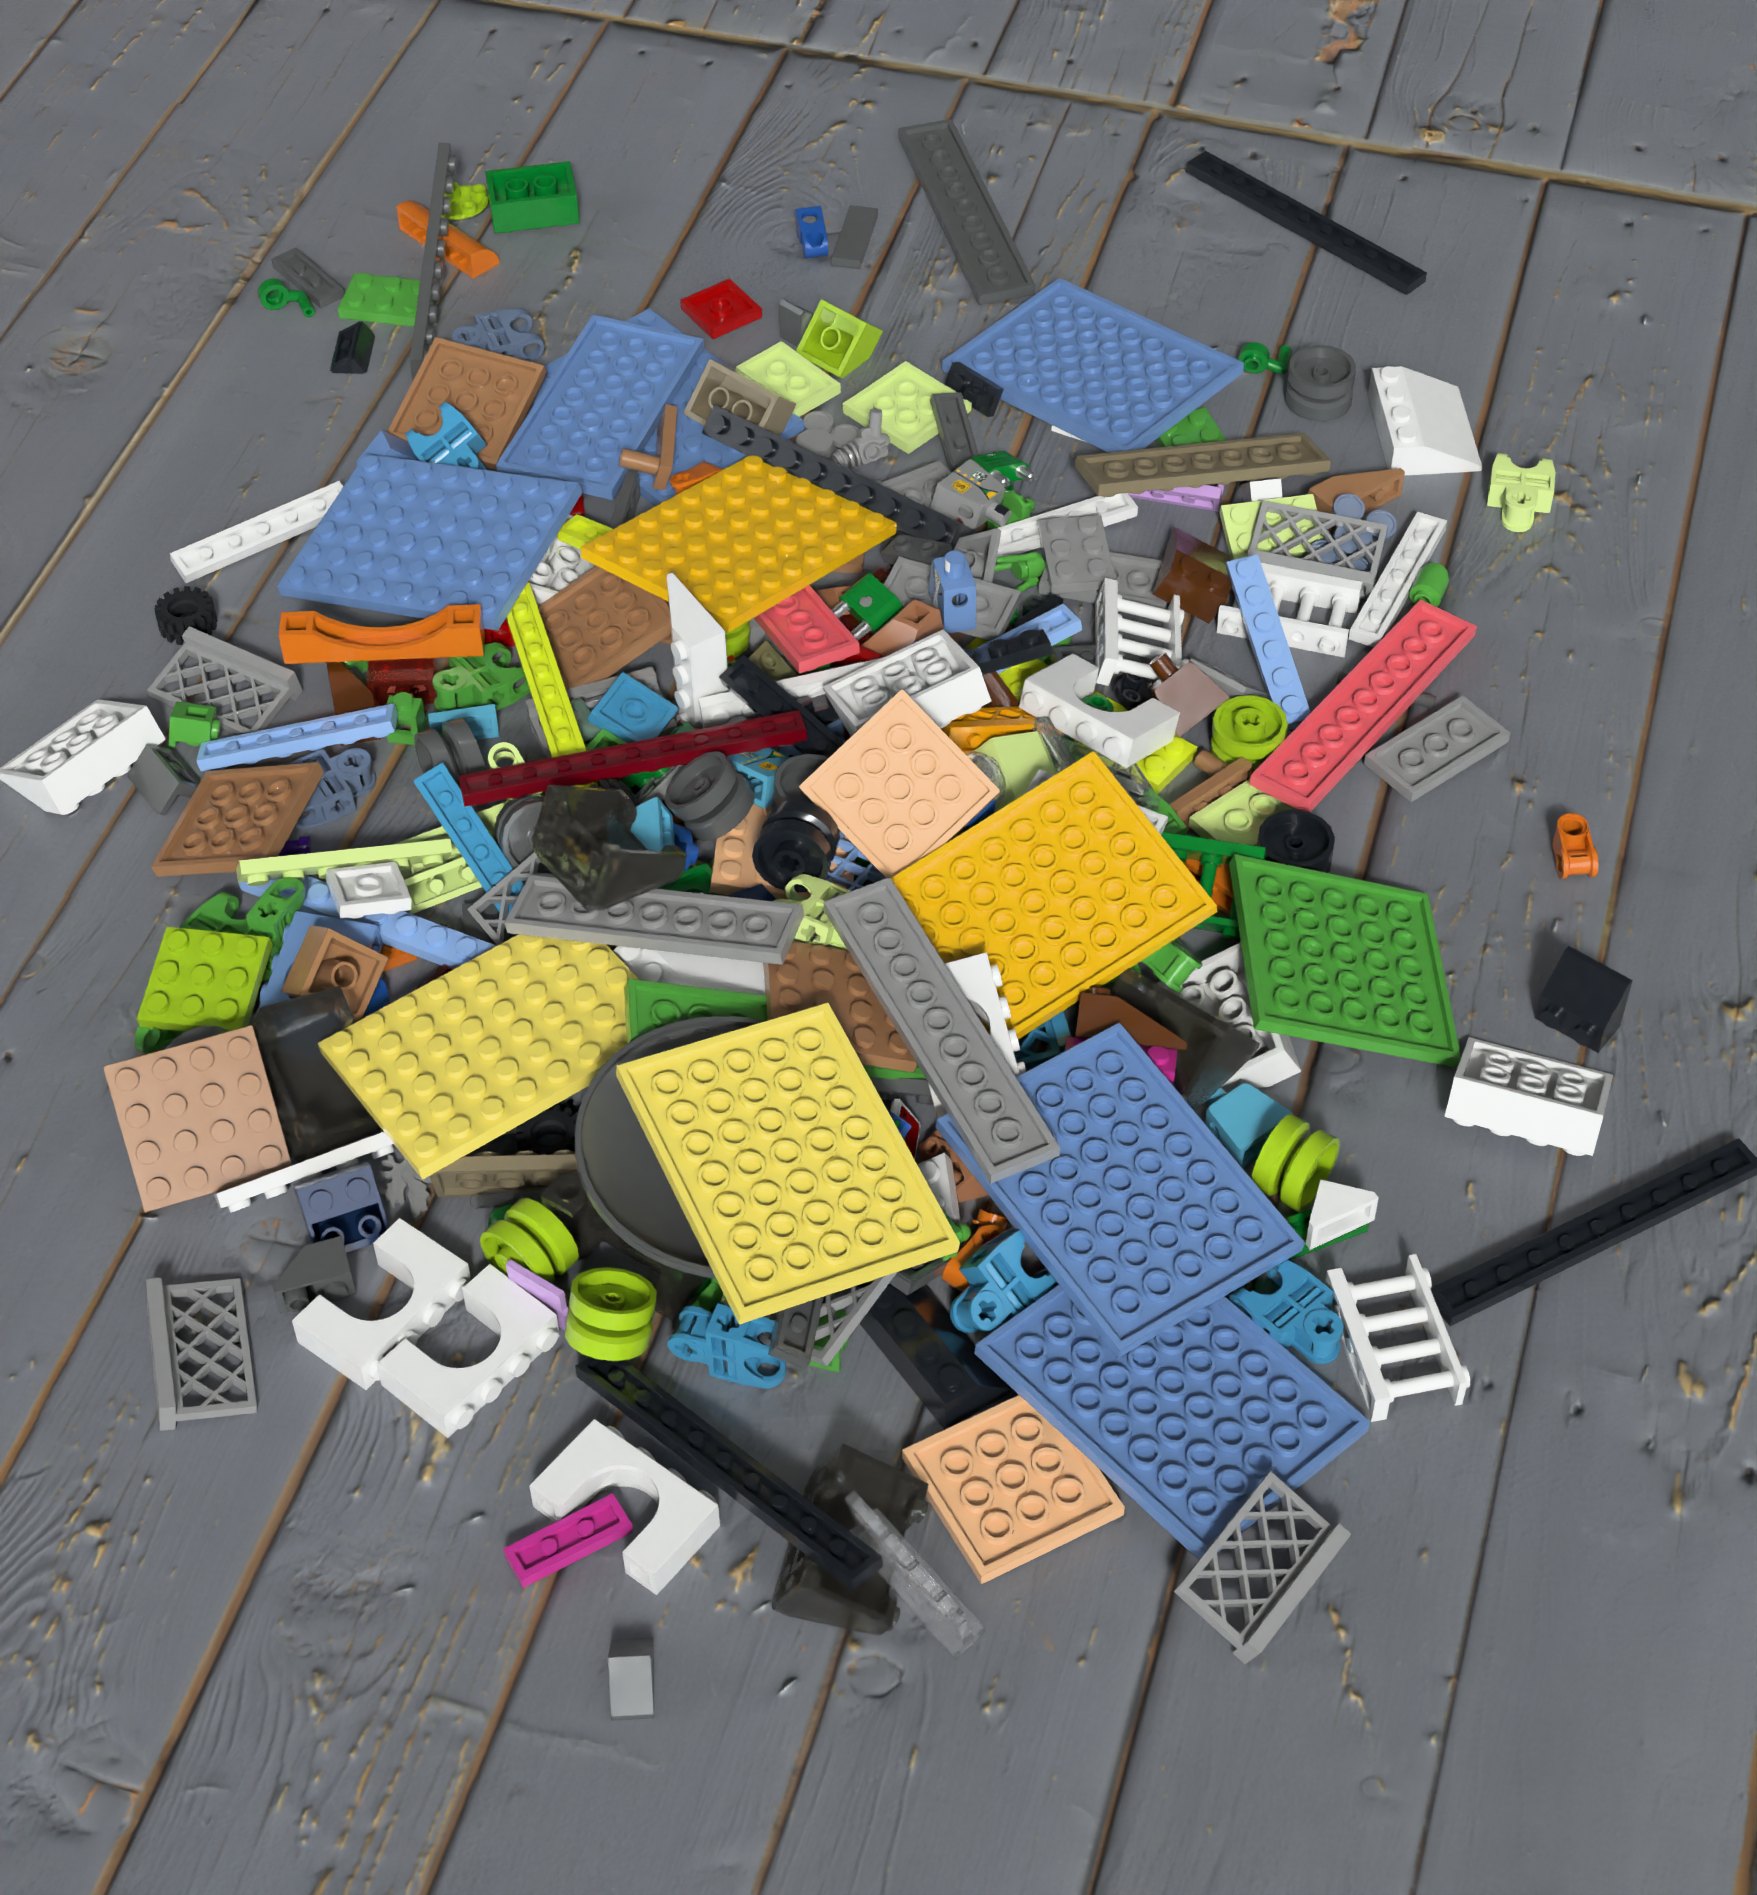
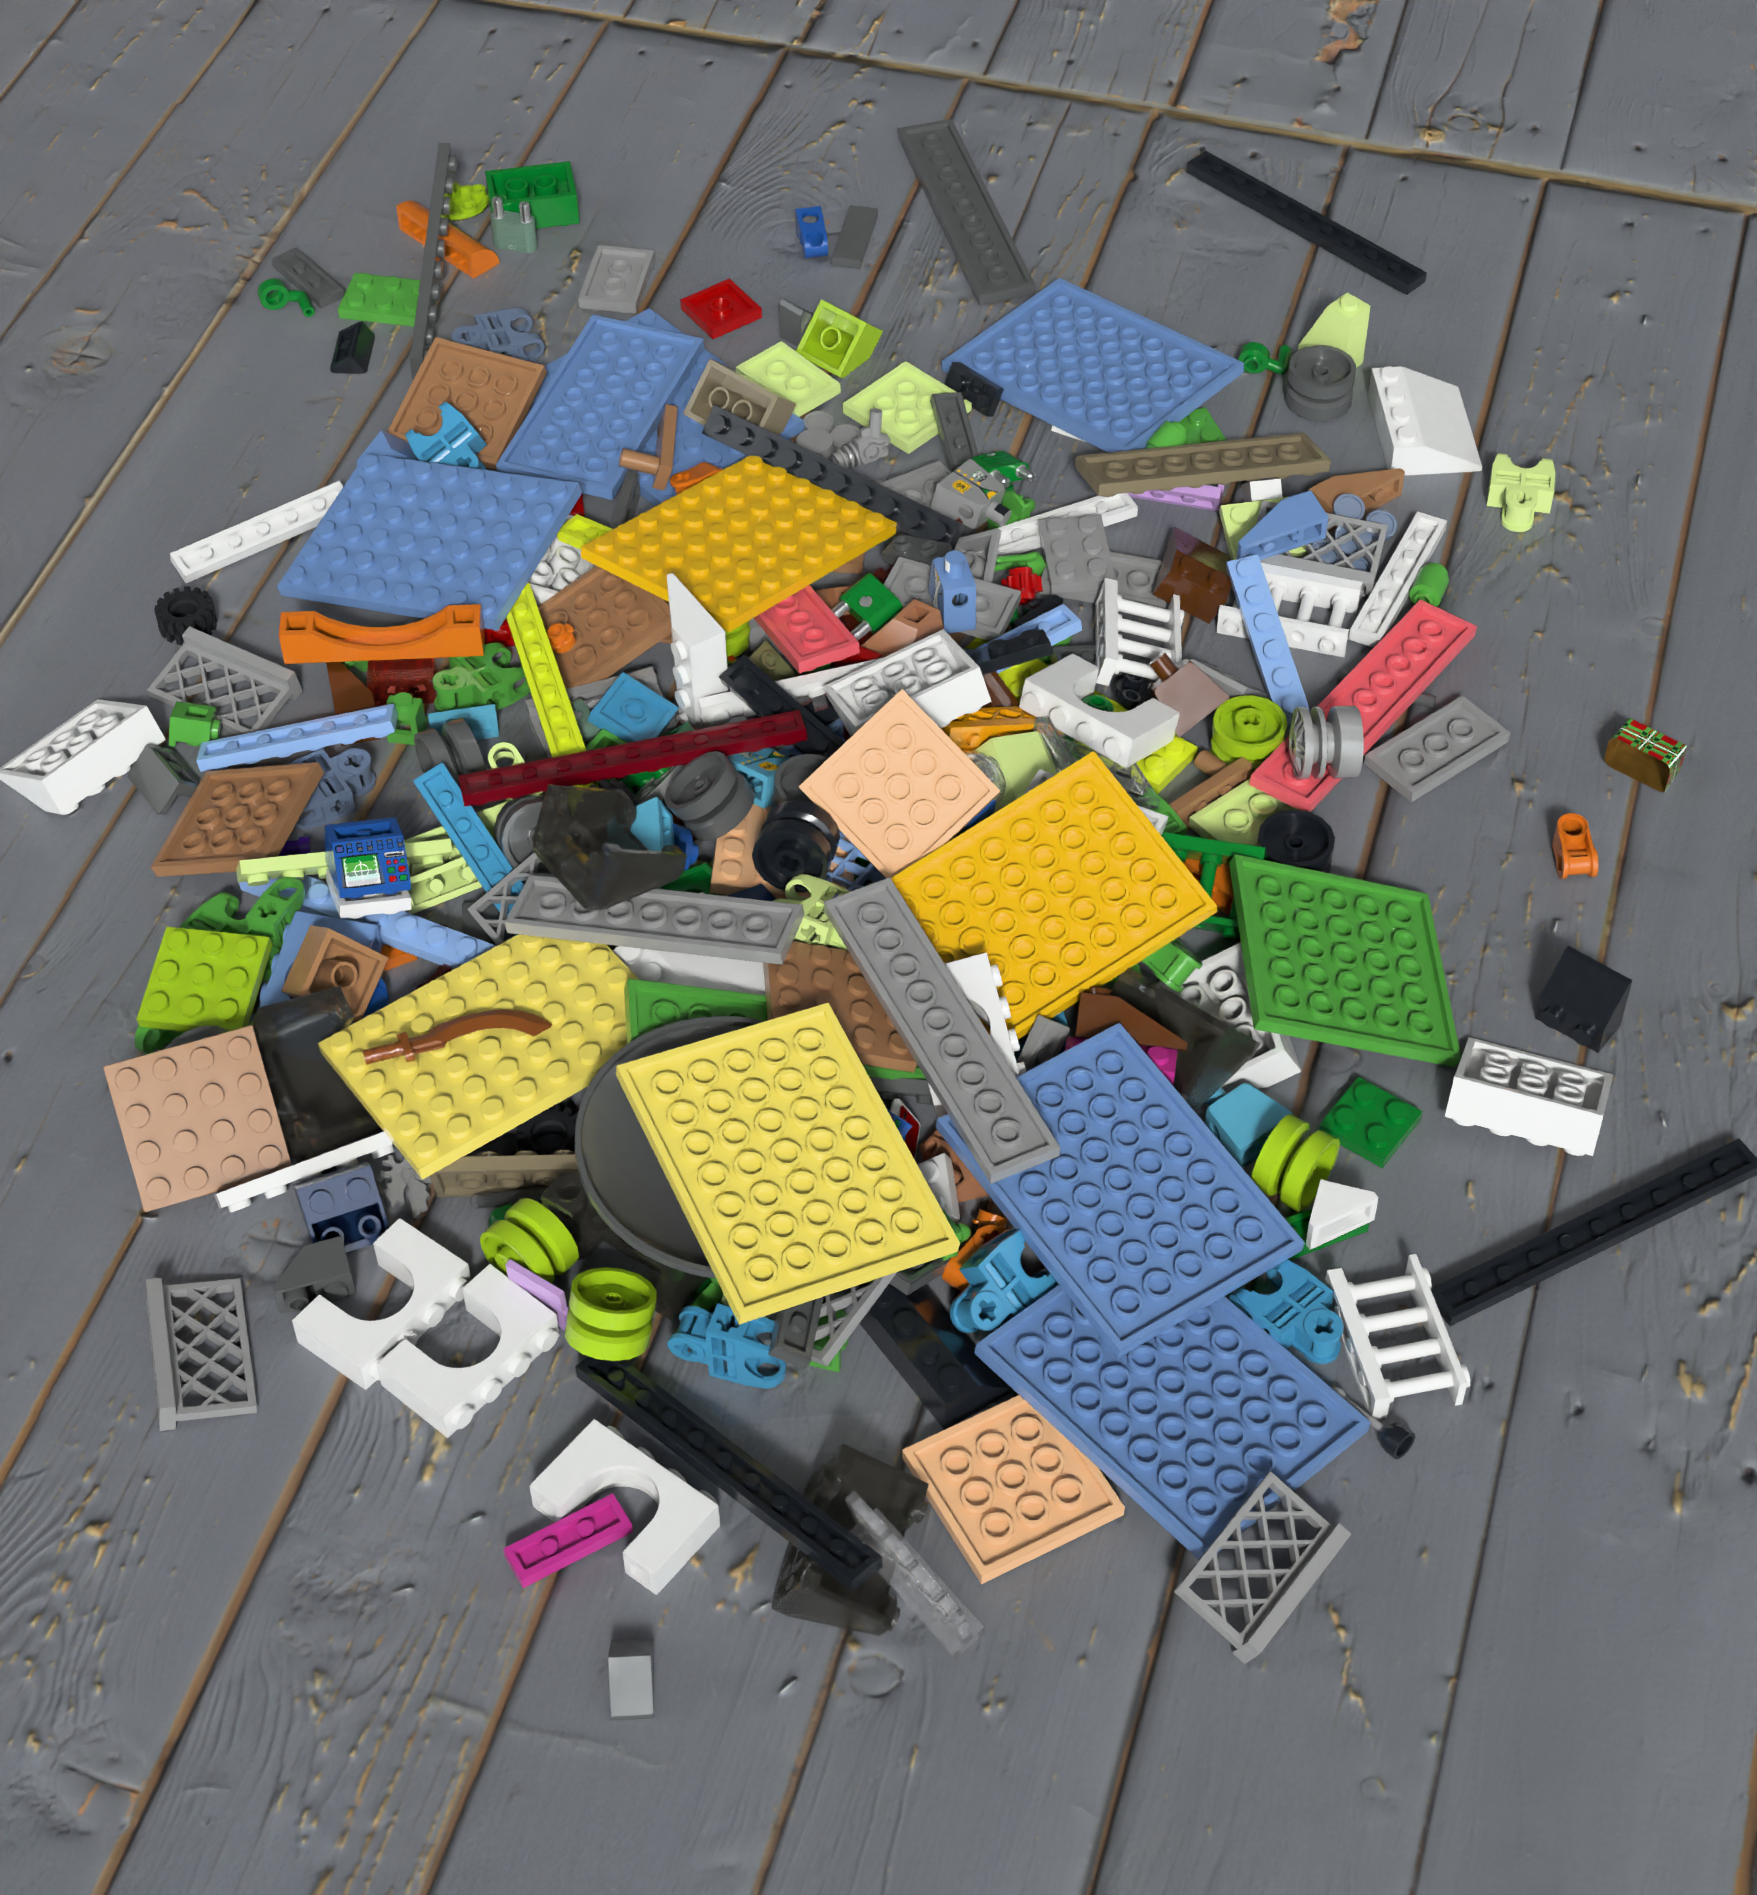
(367, 857): none -> blue slope
(441, 1034): none -> dark orange sword
(513, 229): none -> sand green piece
(561, 637): none -> orange plate
(616, 279): none -> light grey plate
(1024, 581): none -> red gear
(1043, 1042): none -> light grey plate
(1168, 435): none -> bright green brick
(1286, 527): none -> medium blue slope
(1329, 742): none -> light grey wheel
(1342, 326): none -> yellowish green slope
(1371, 1122): none -> green plate
(1394, 1438): none -> black hinge
(1629, 755): none -> piece

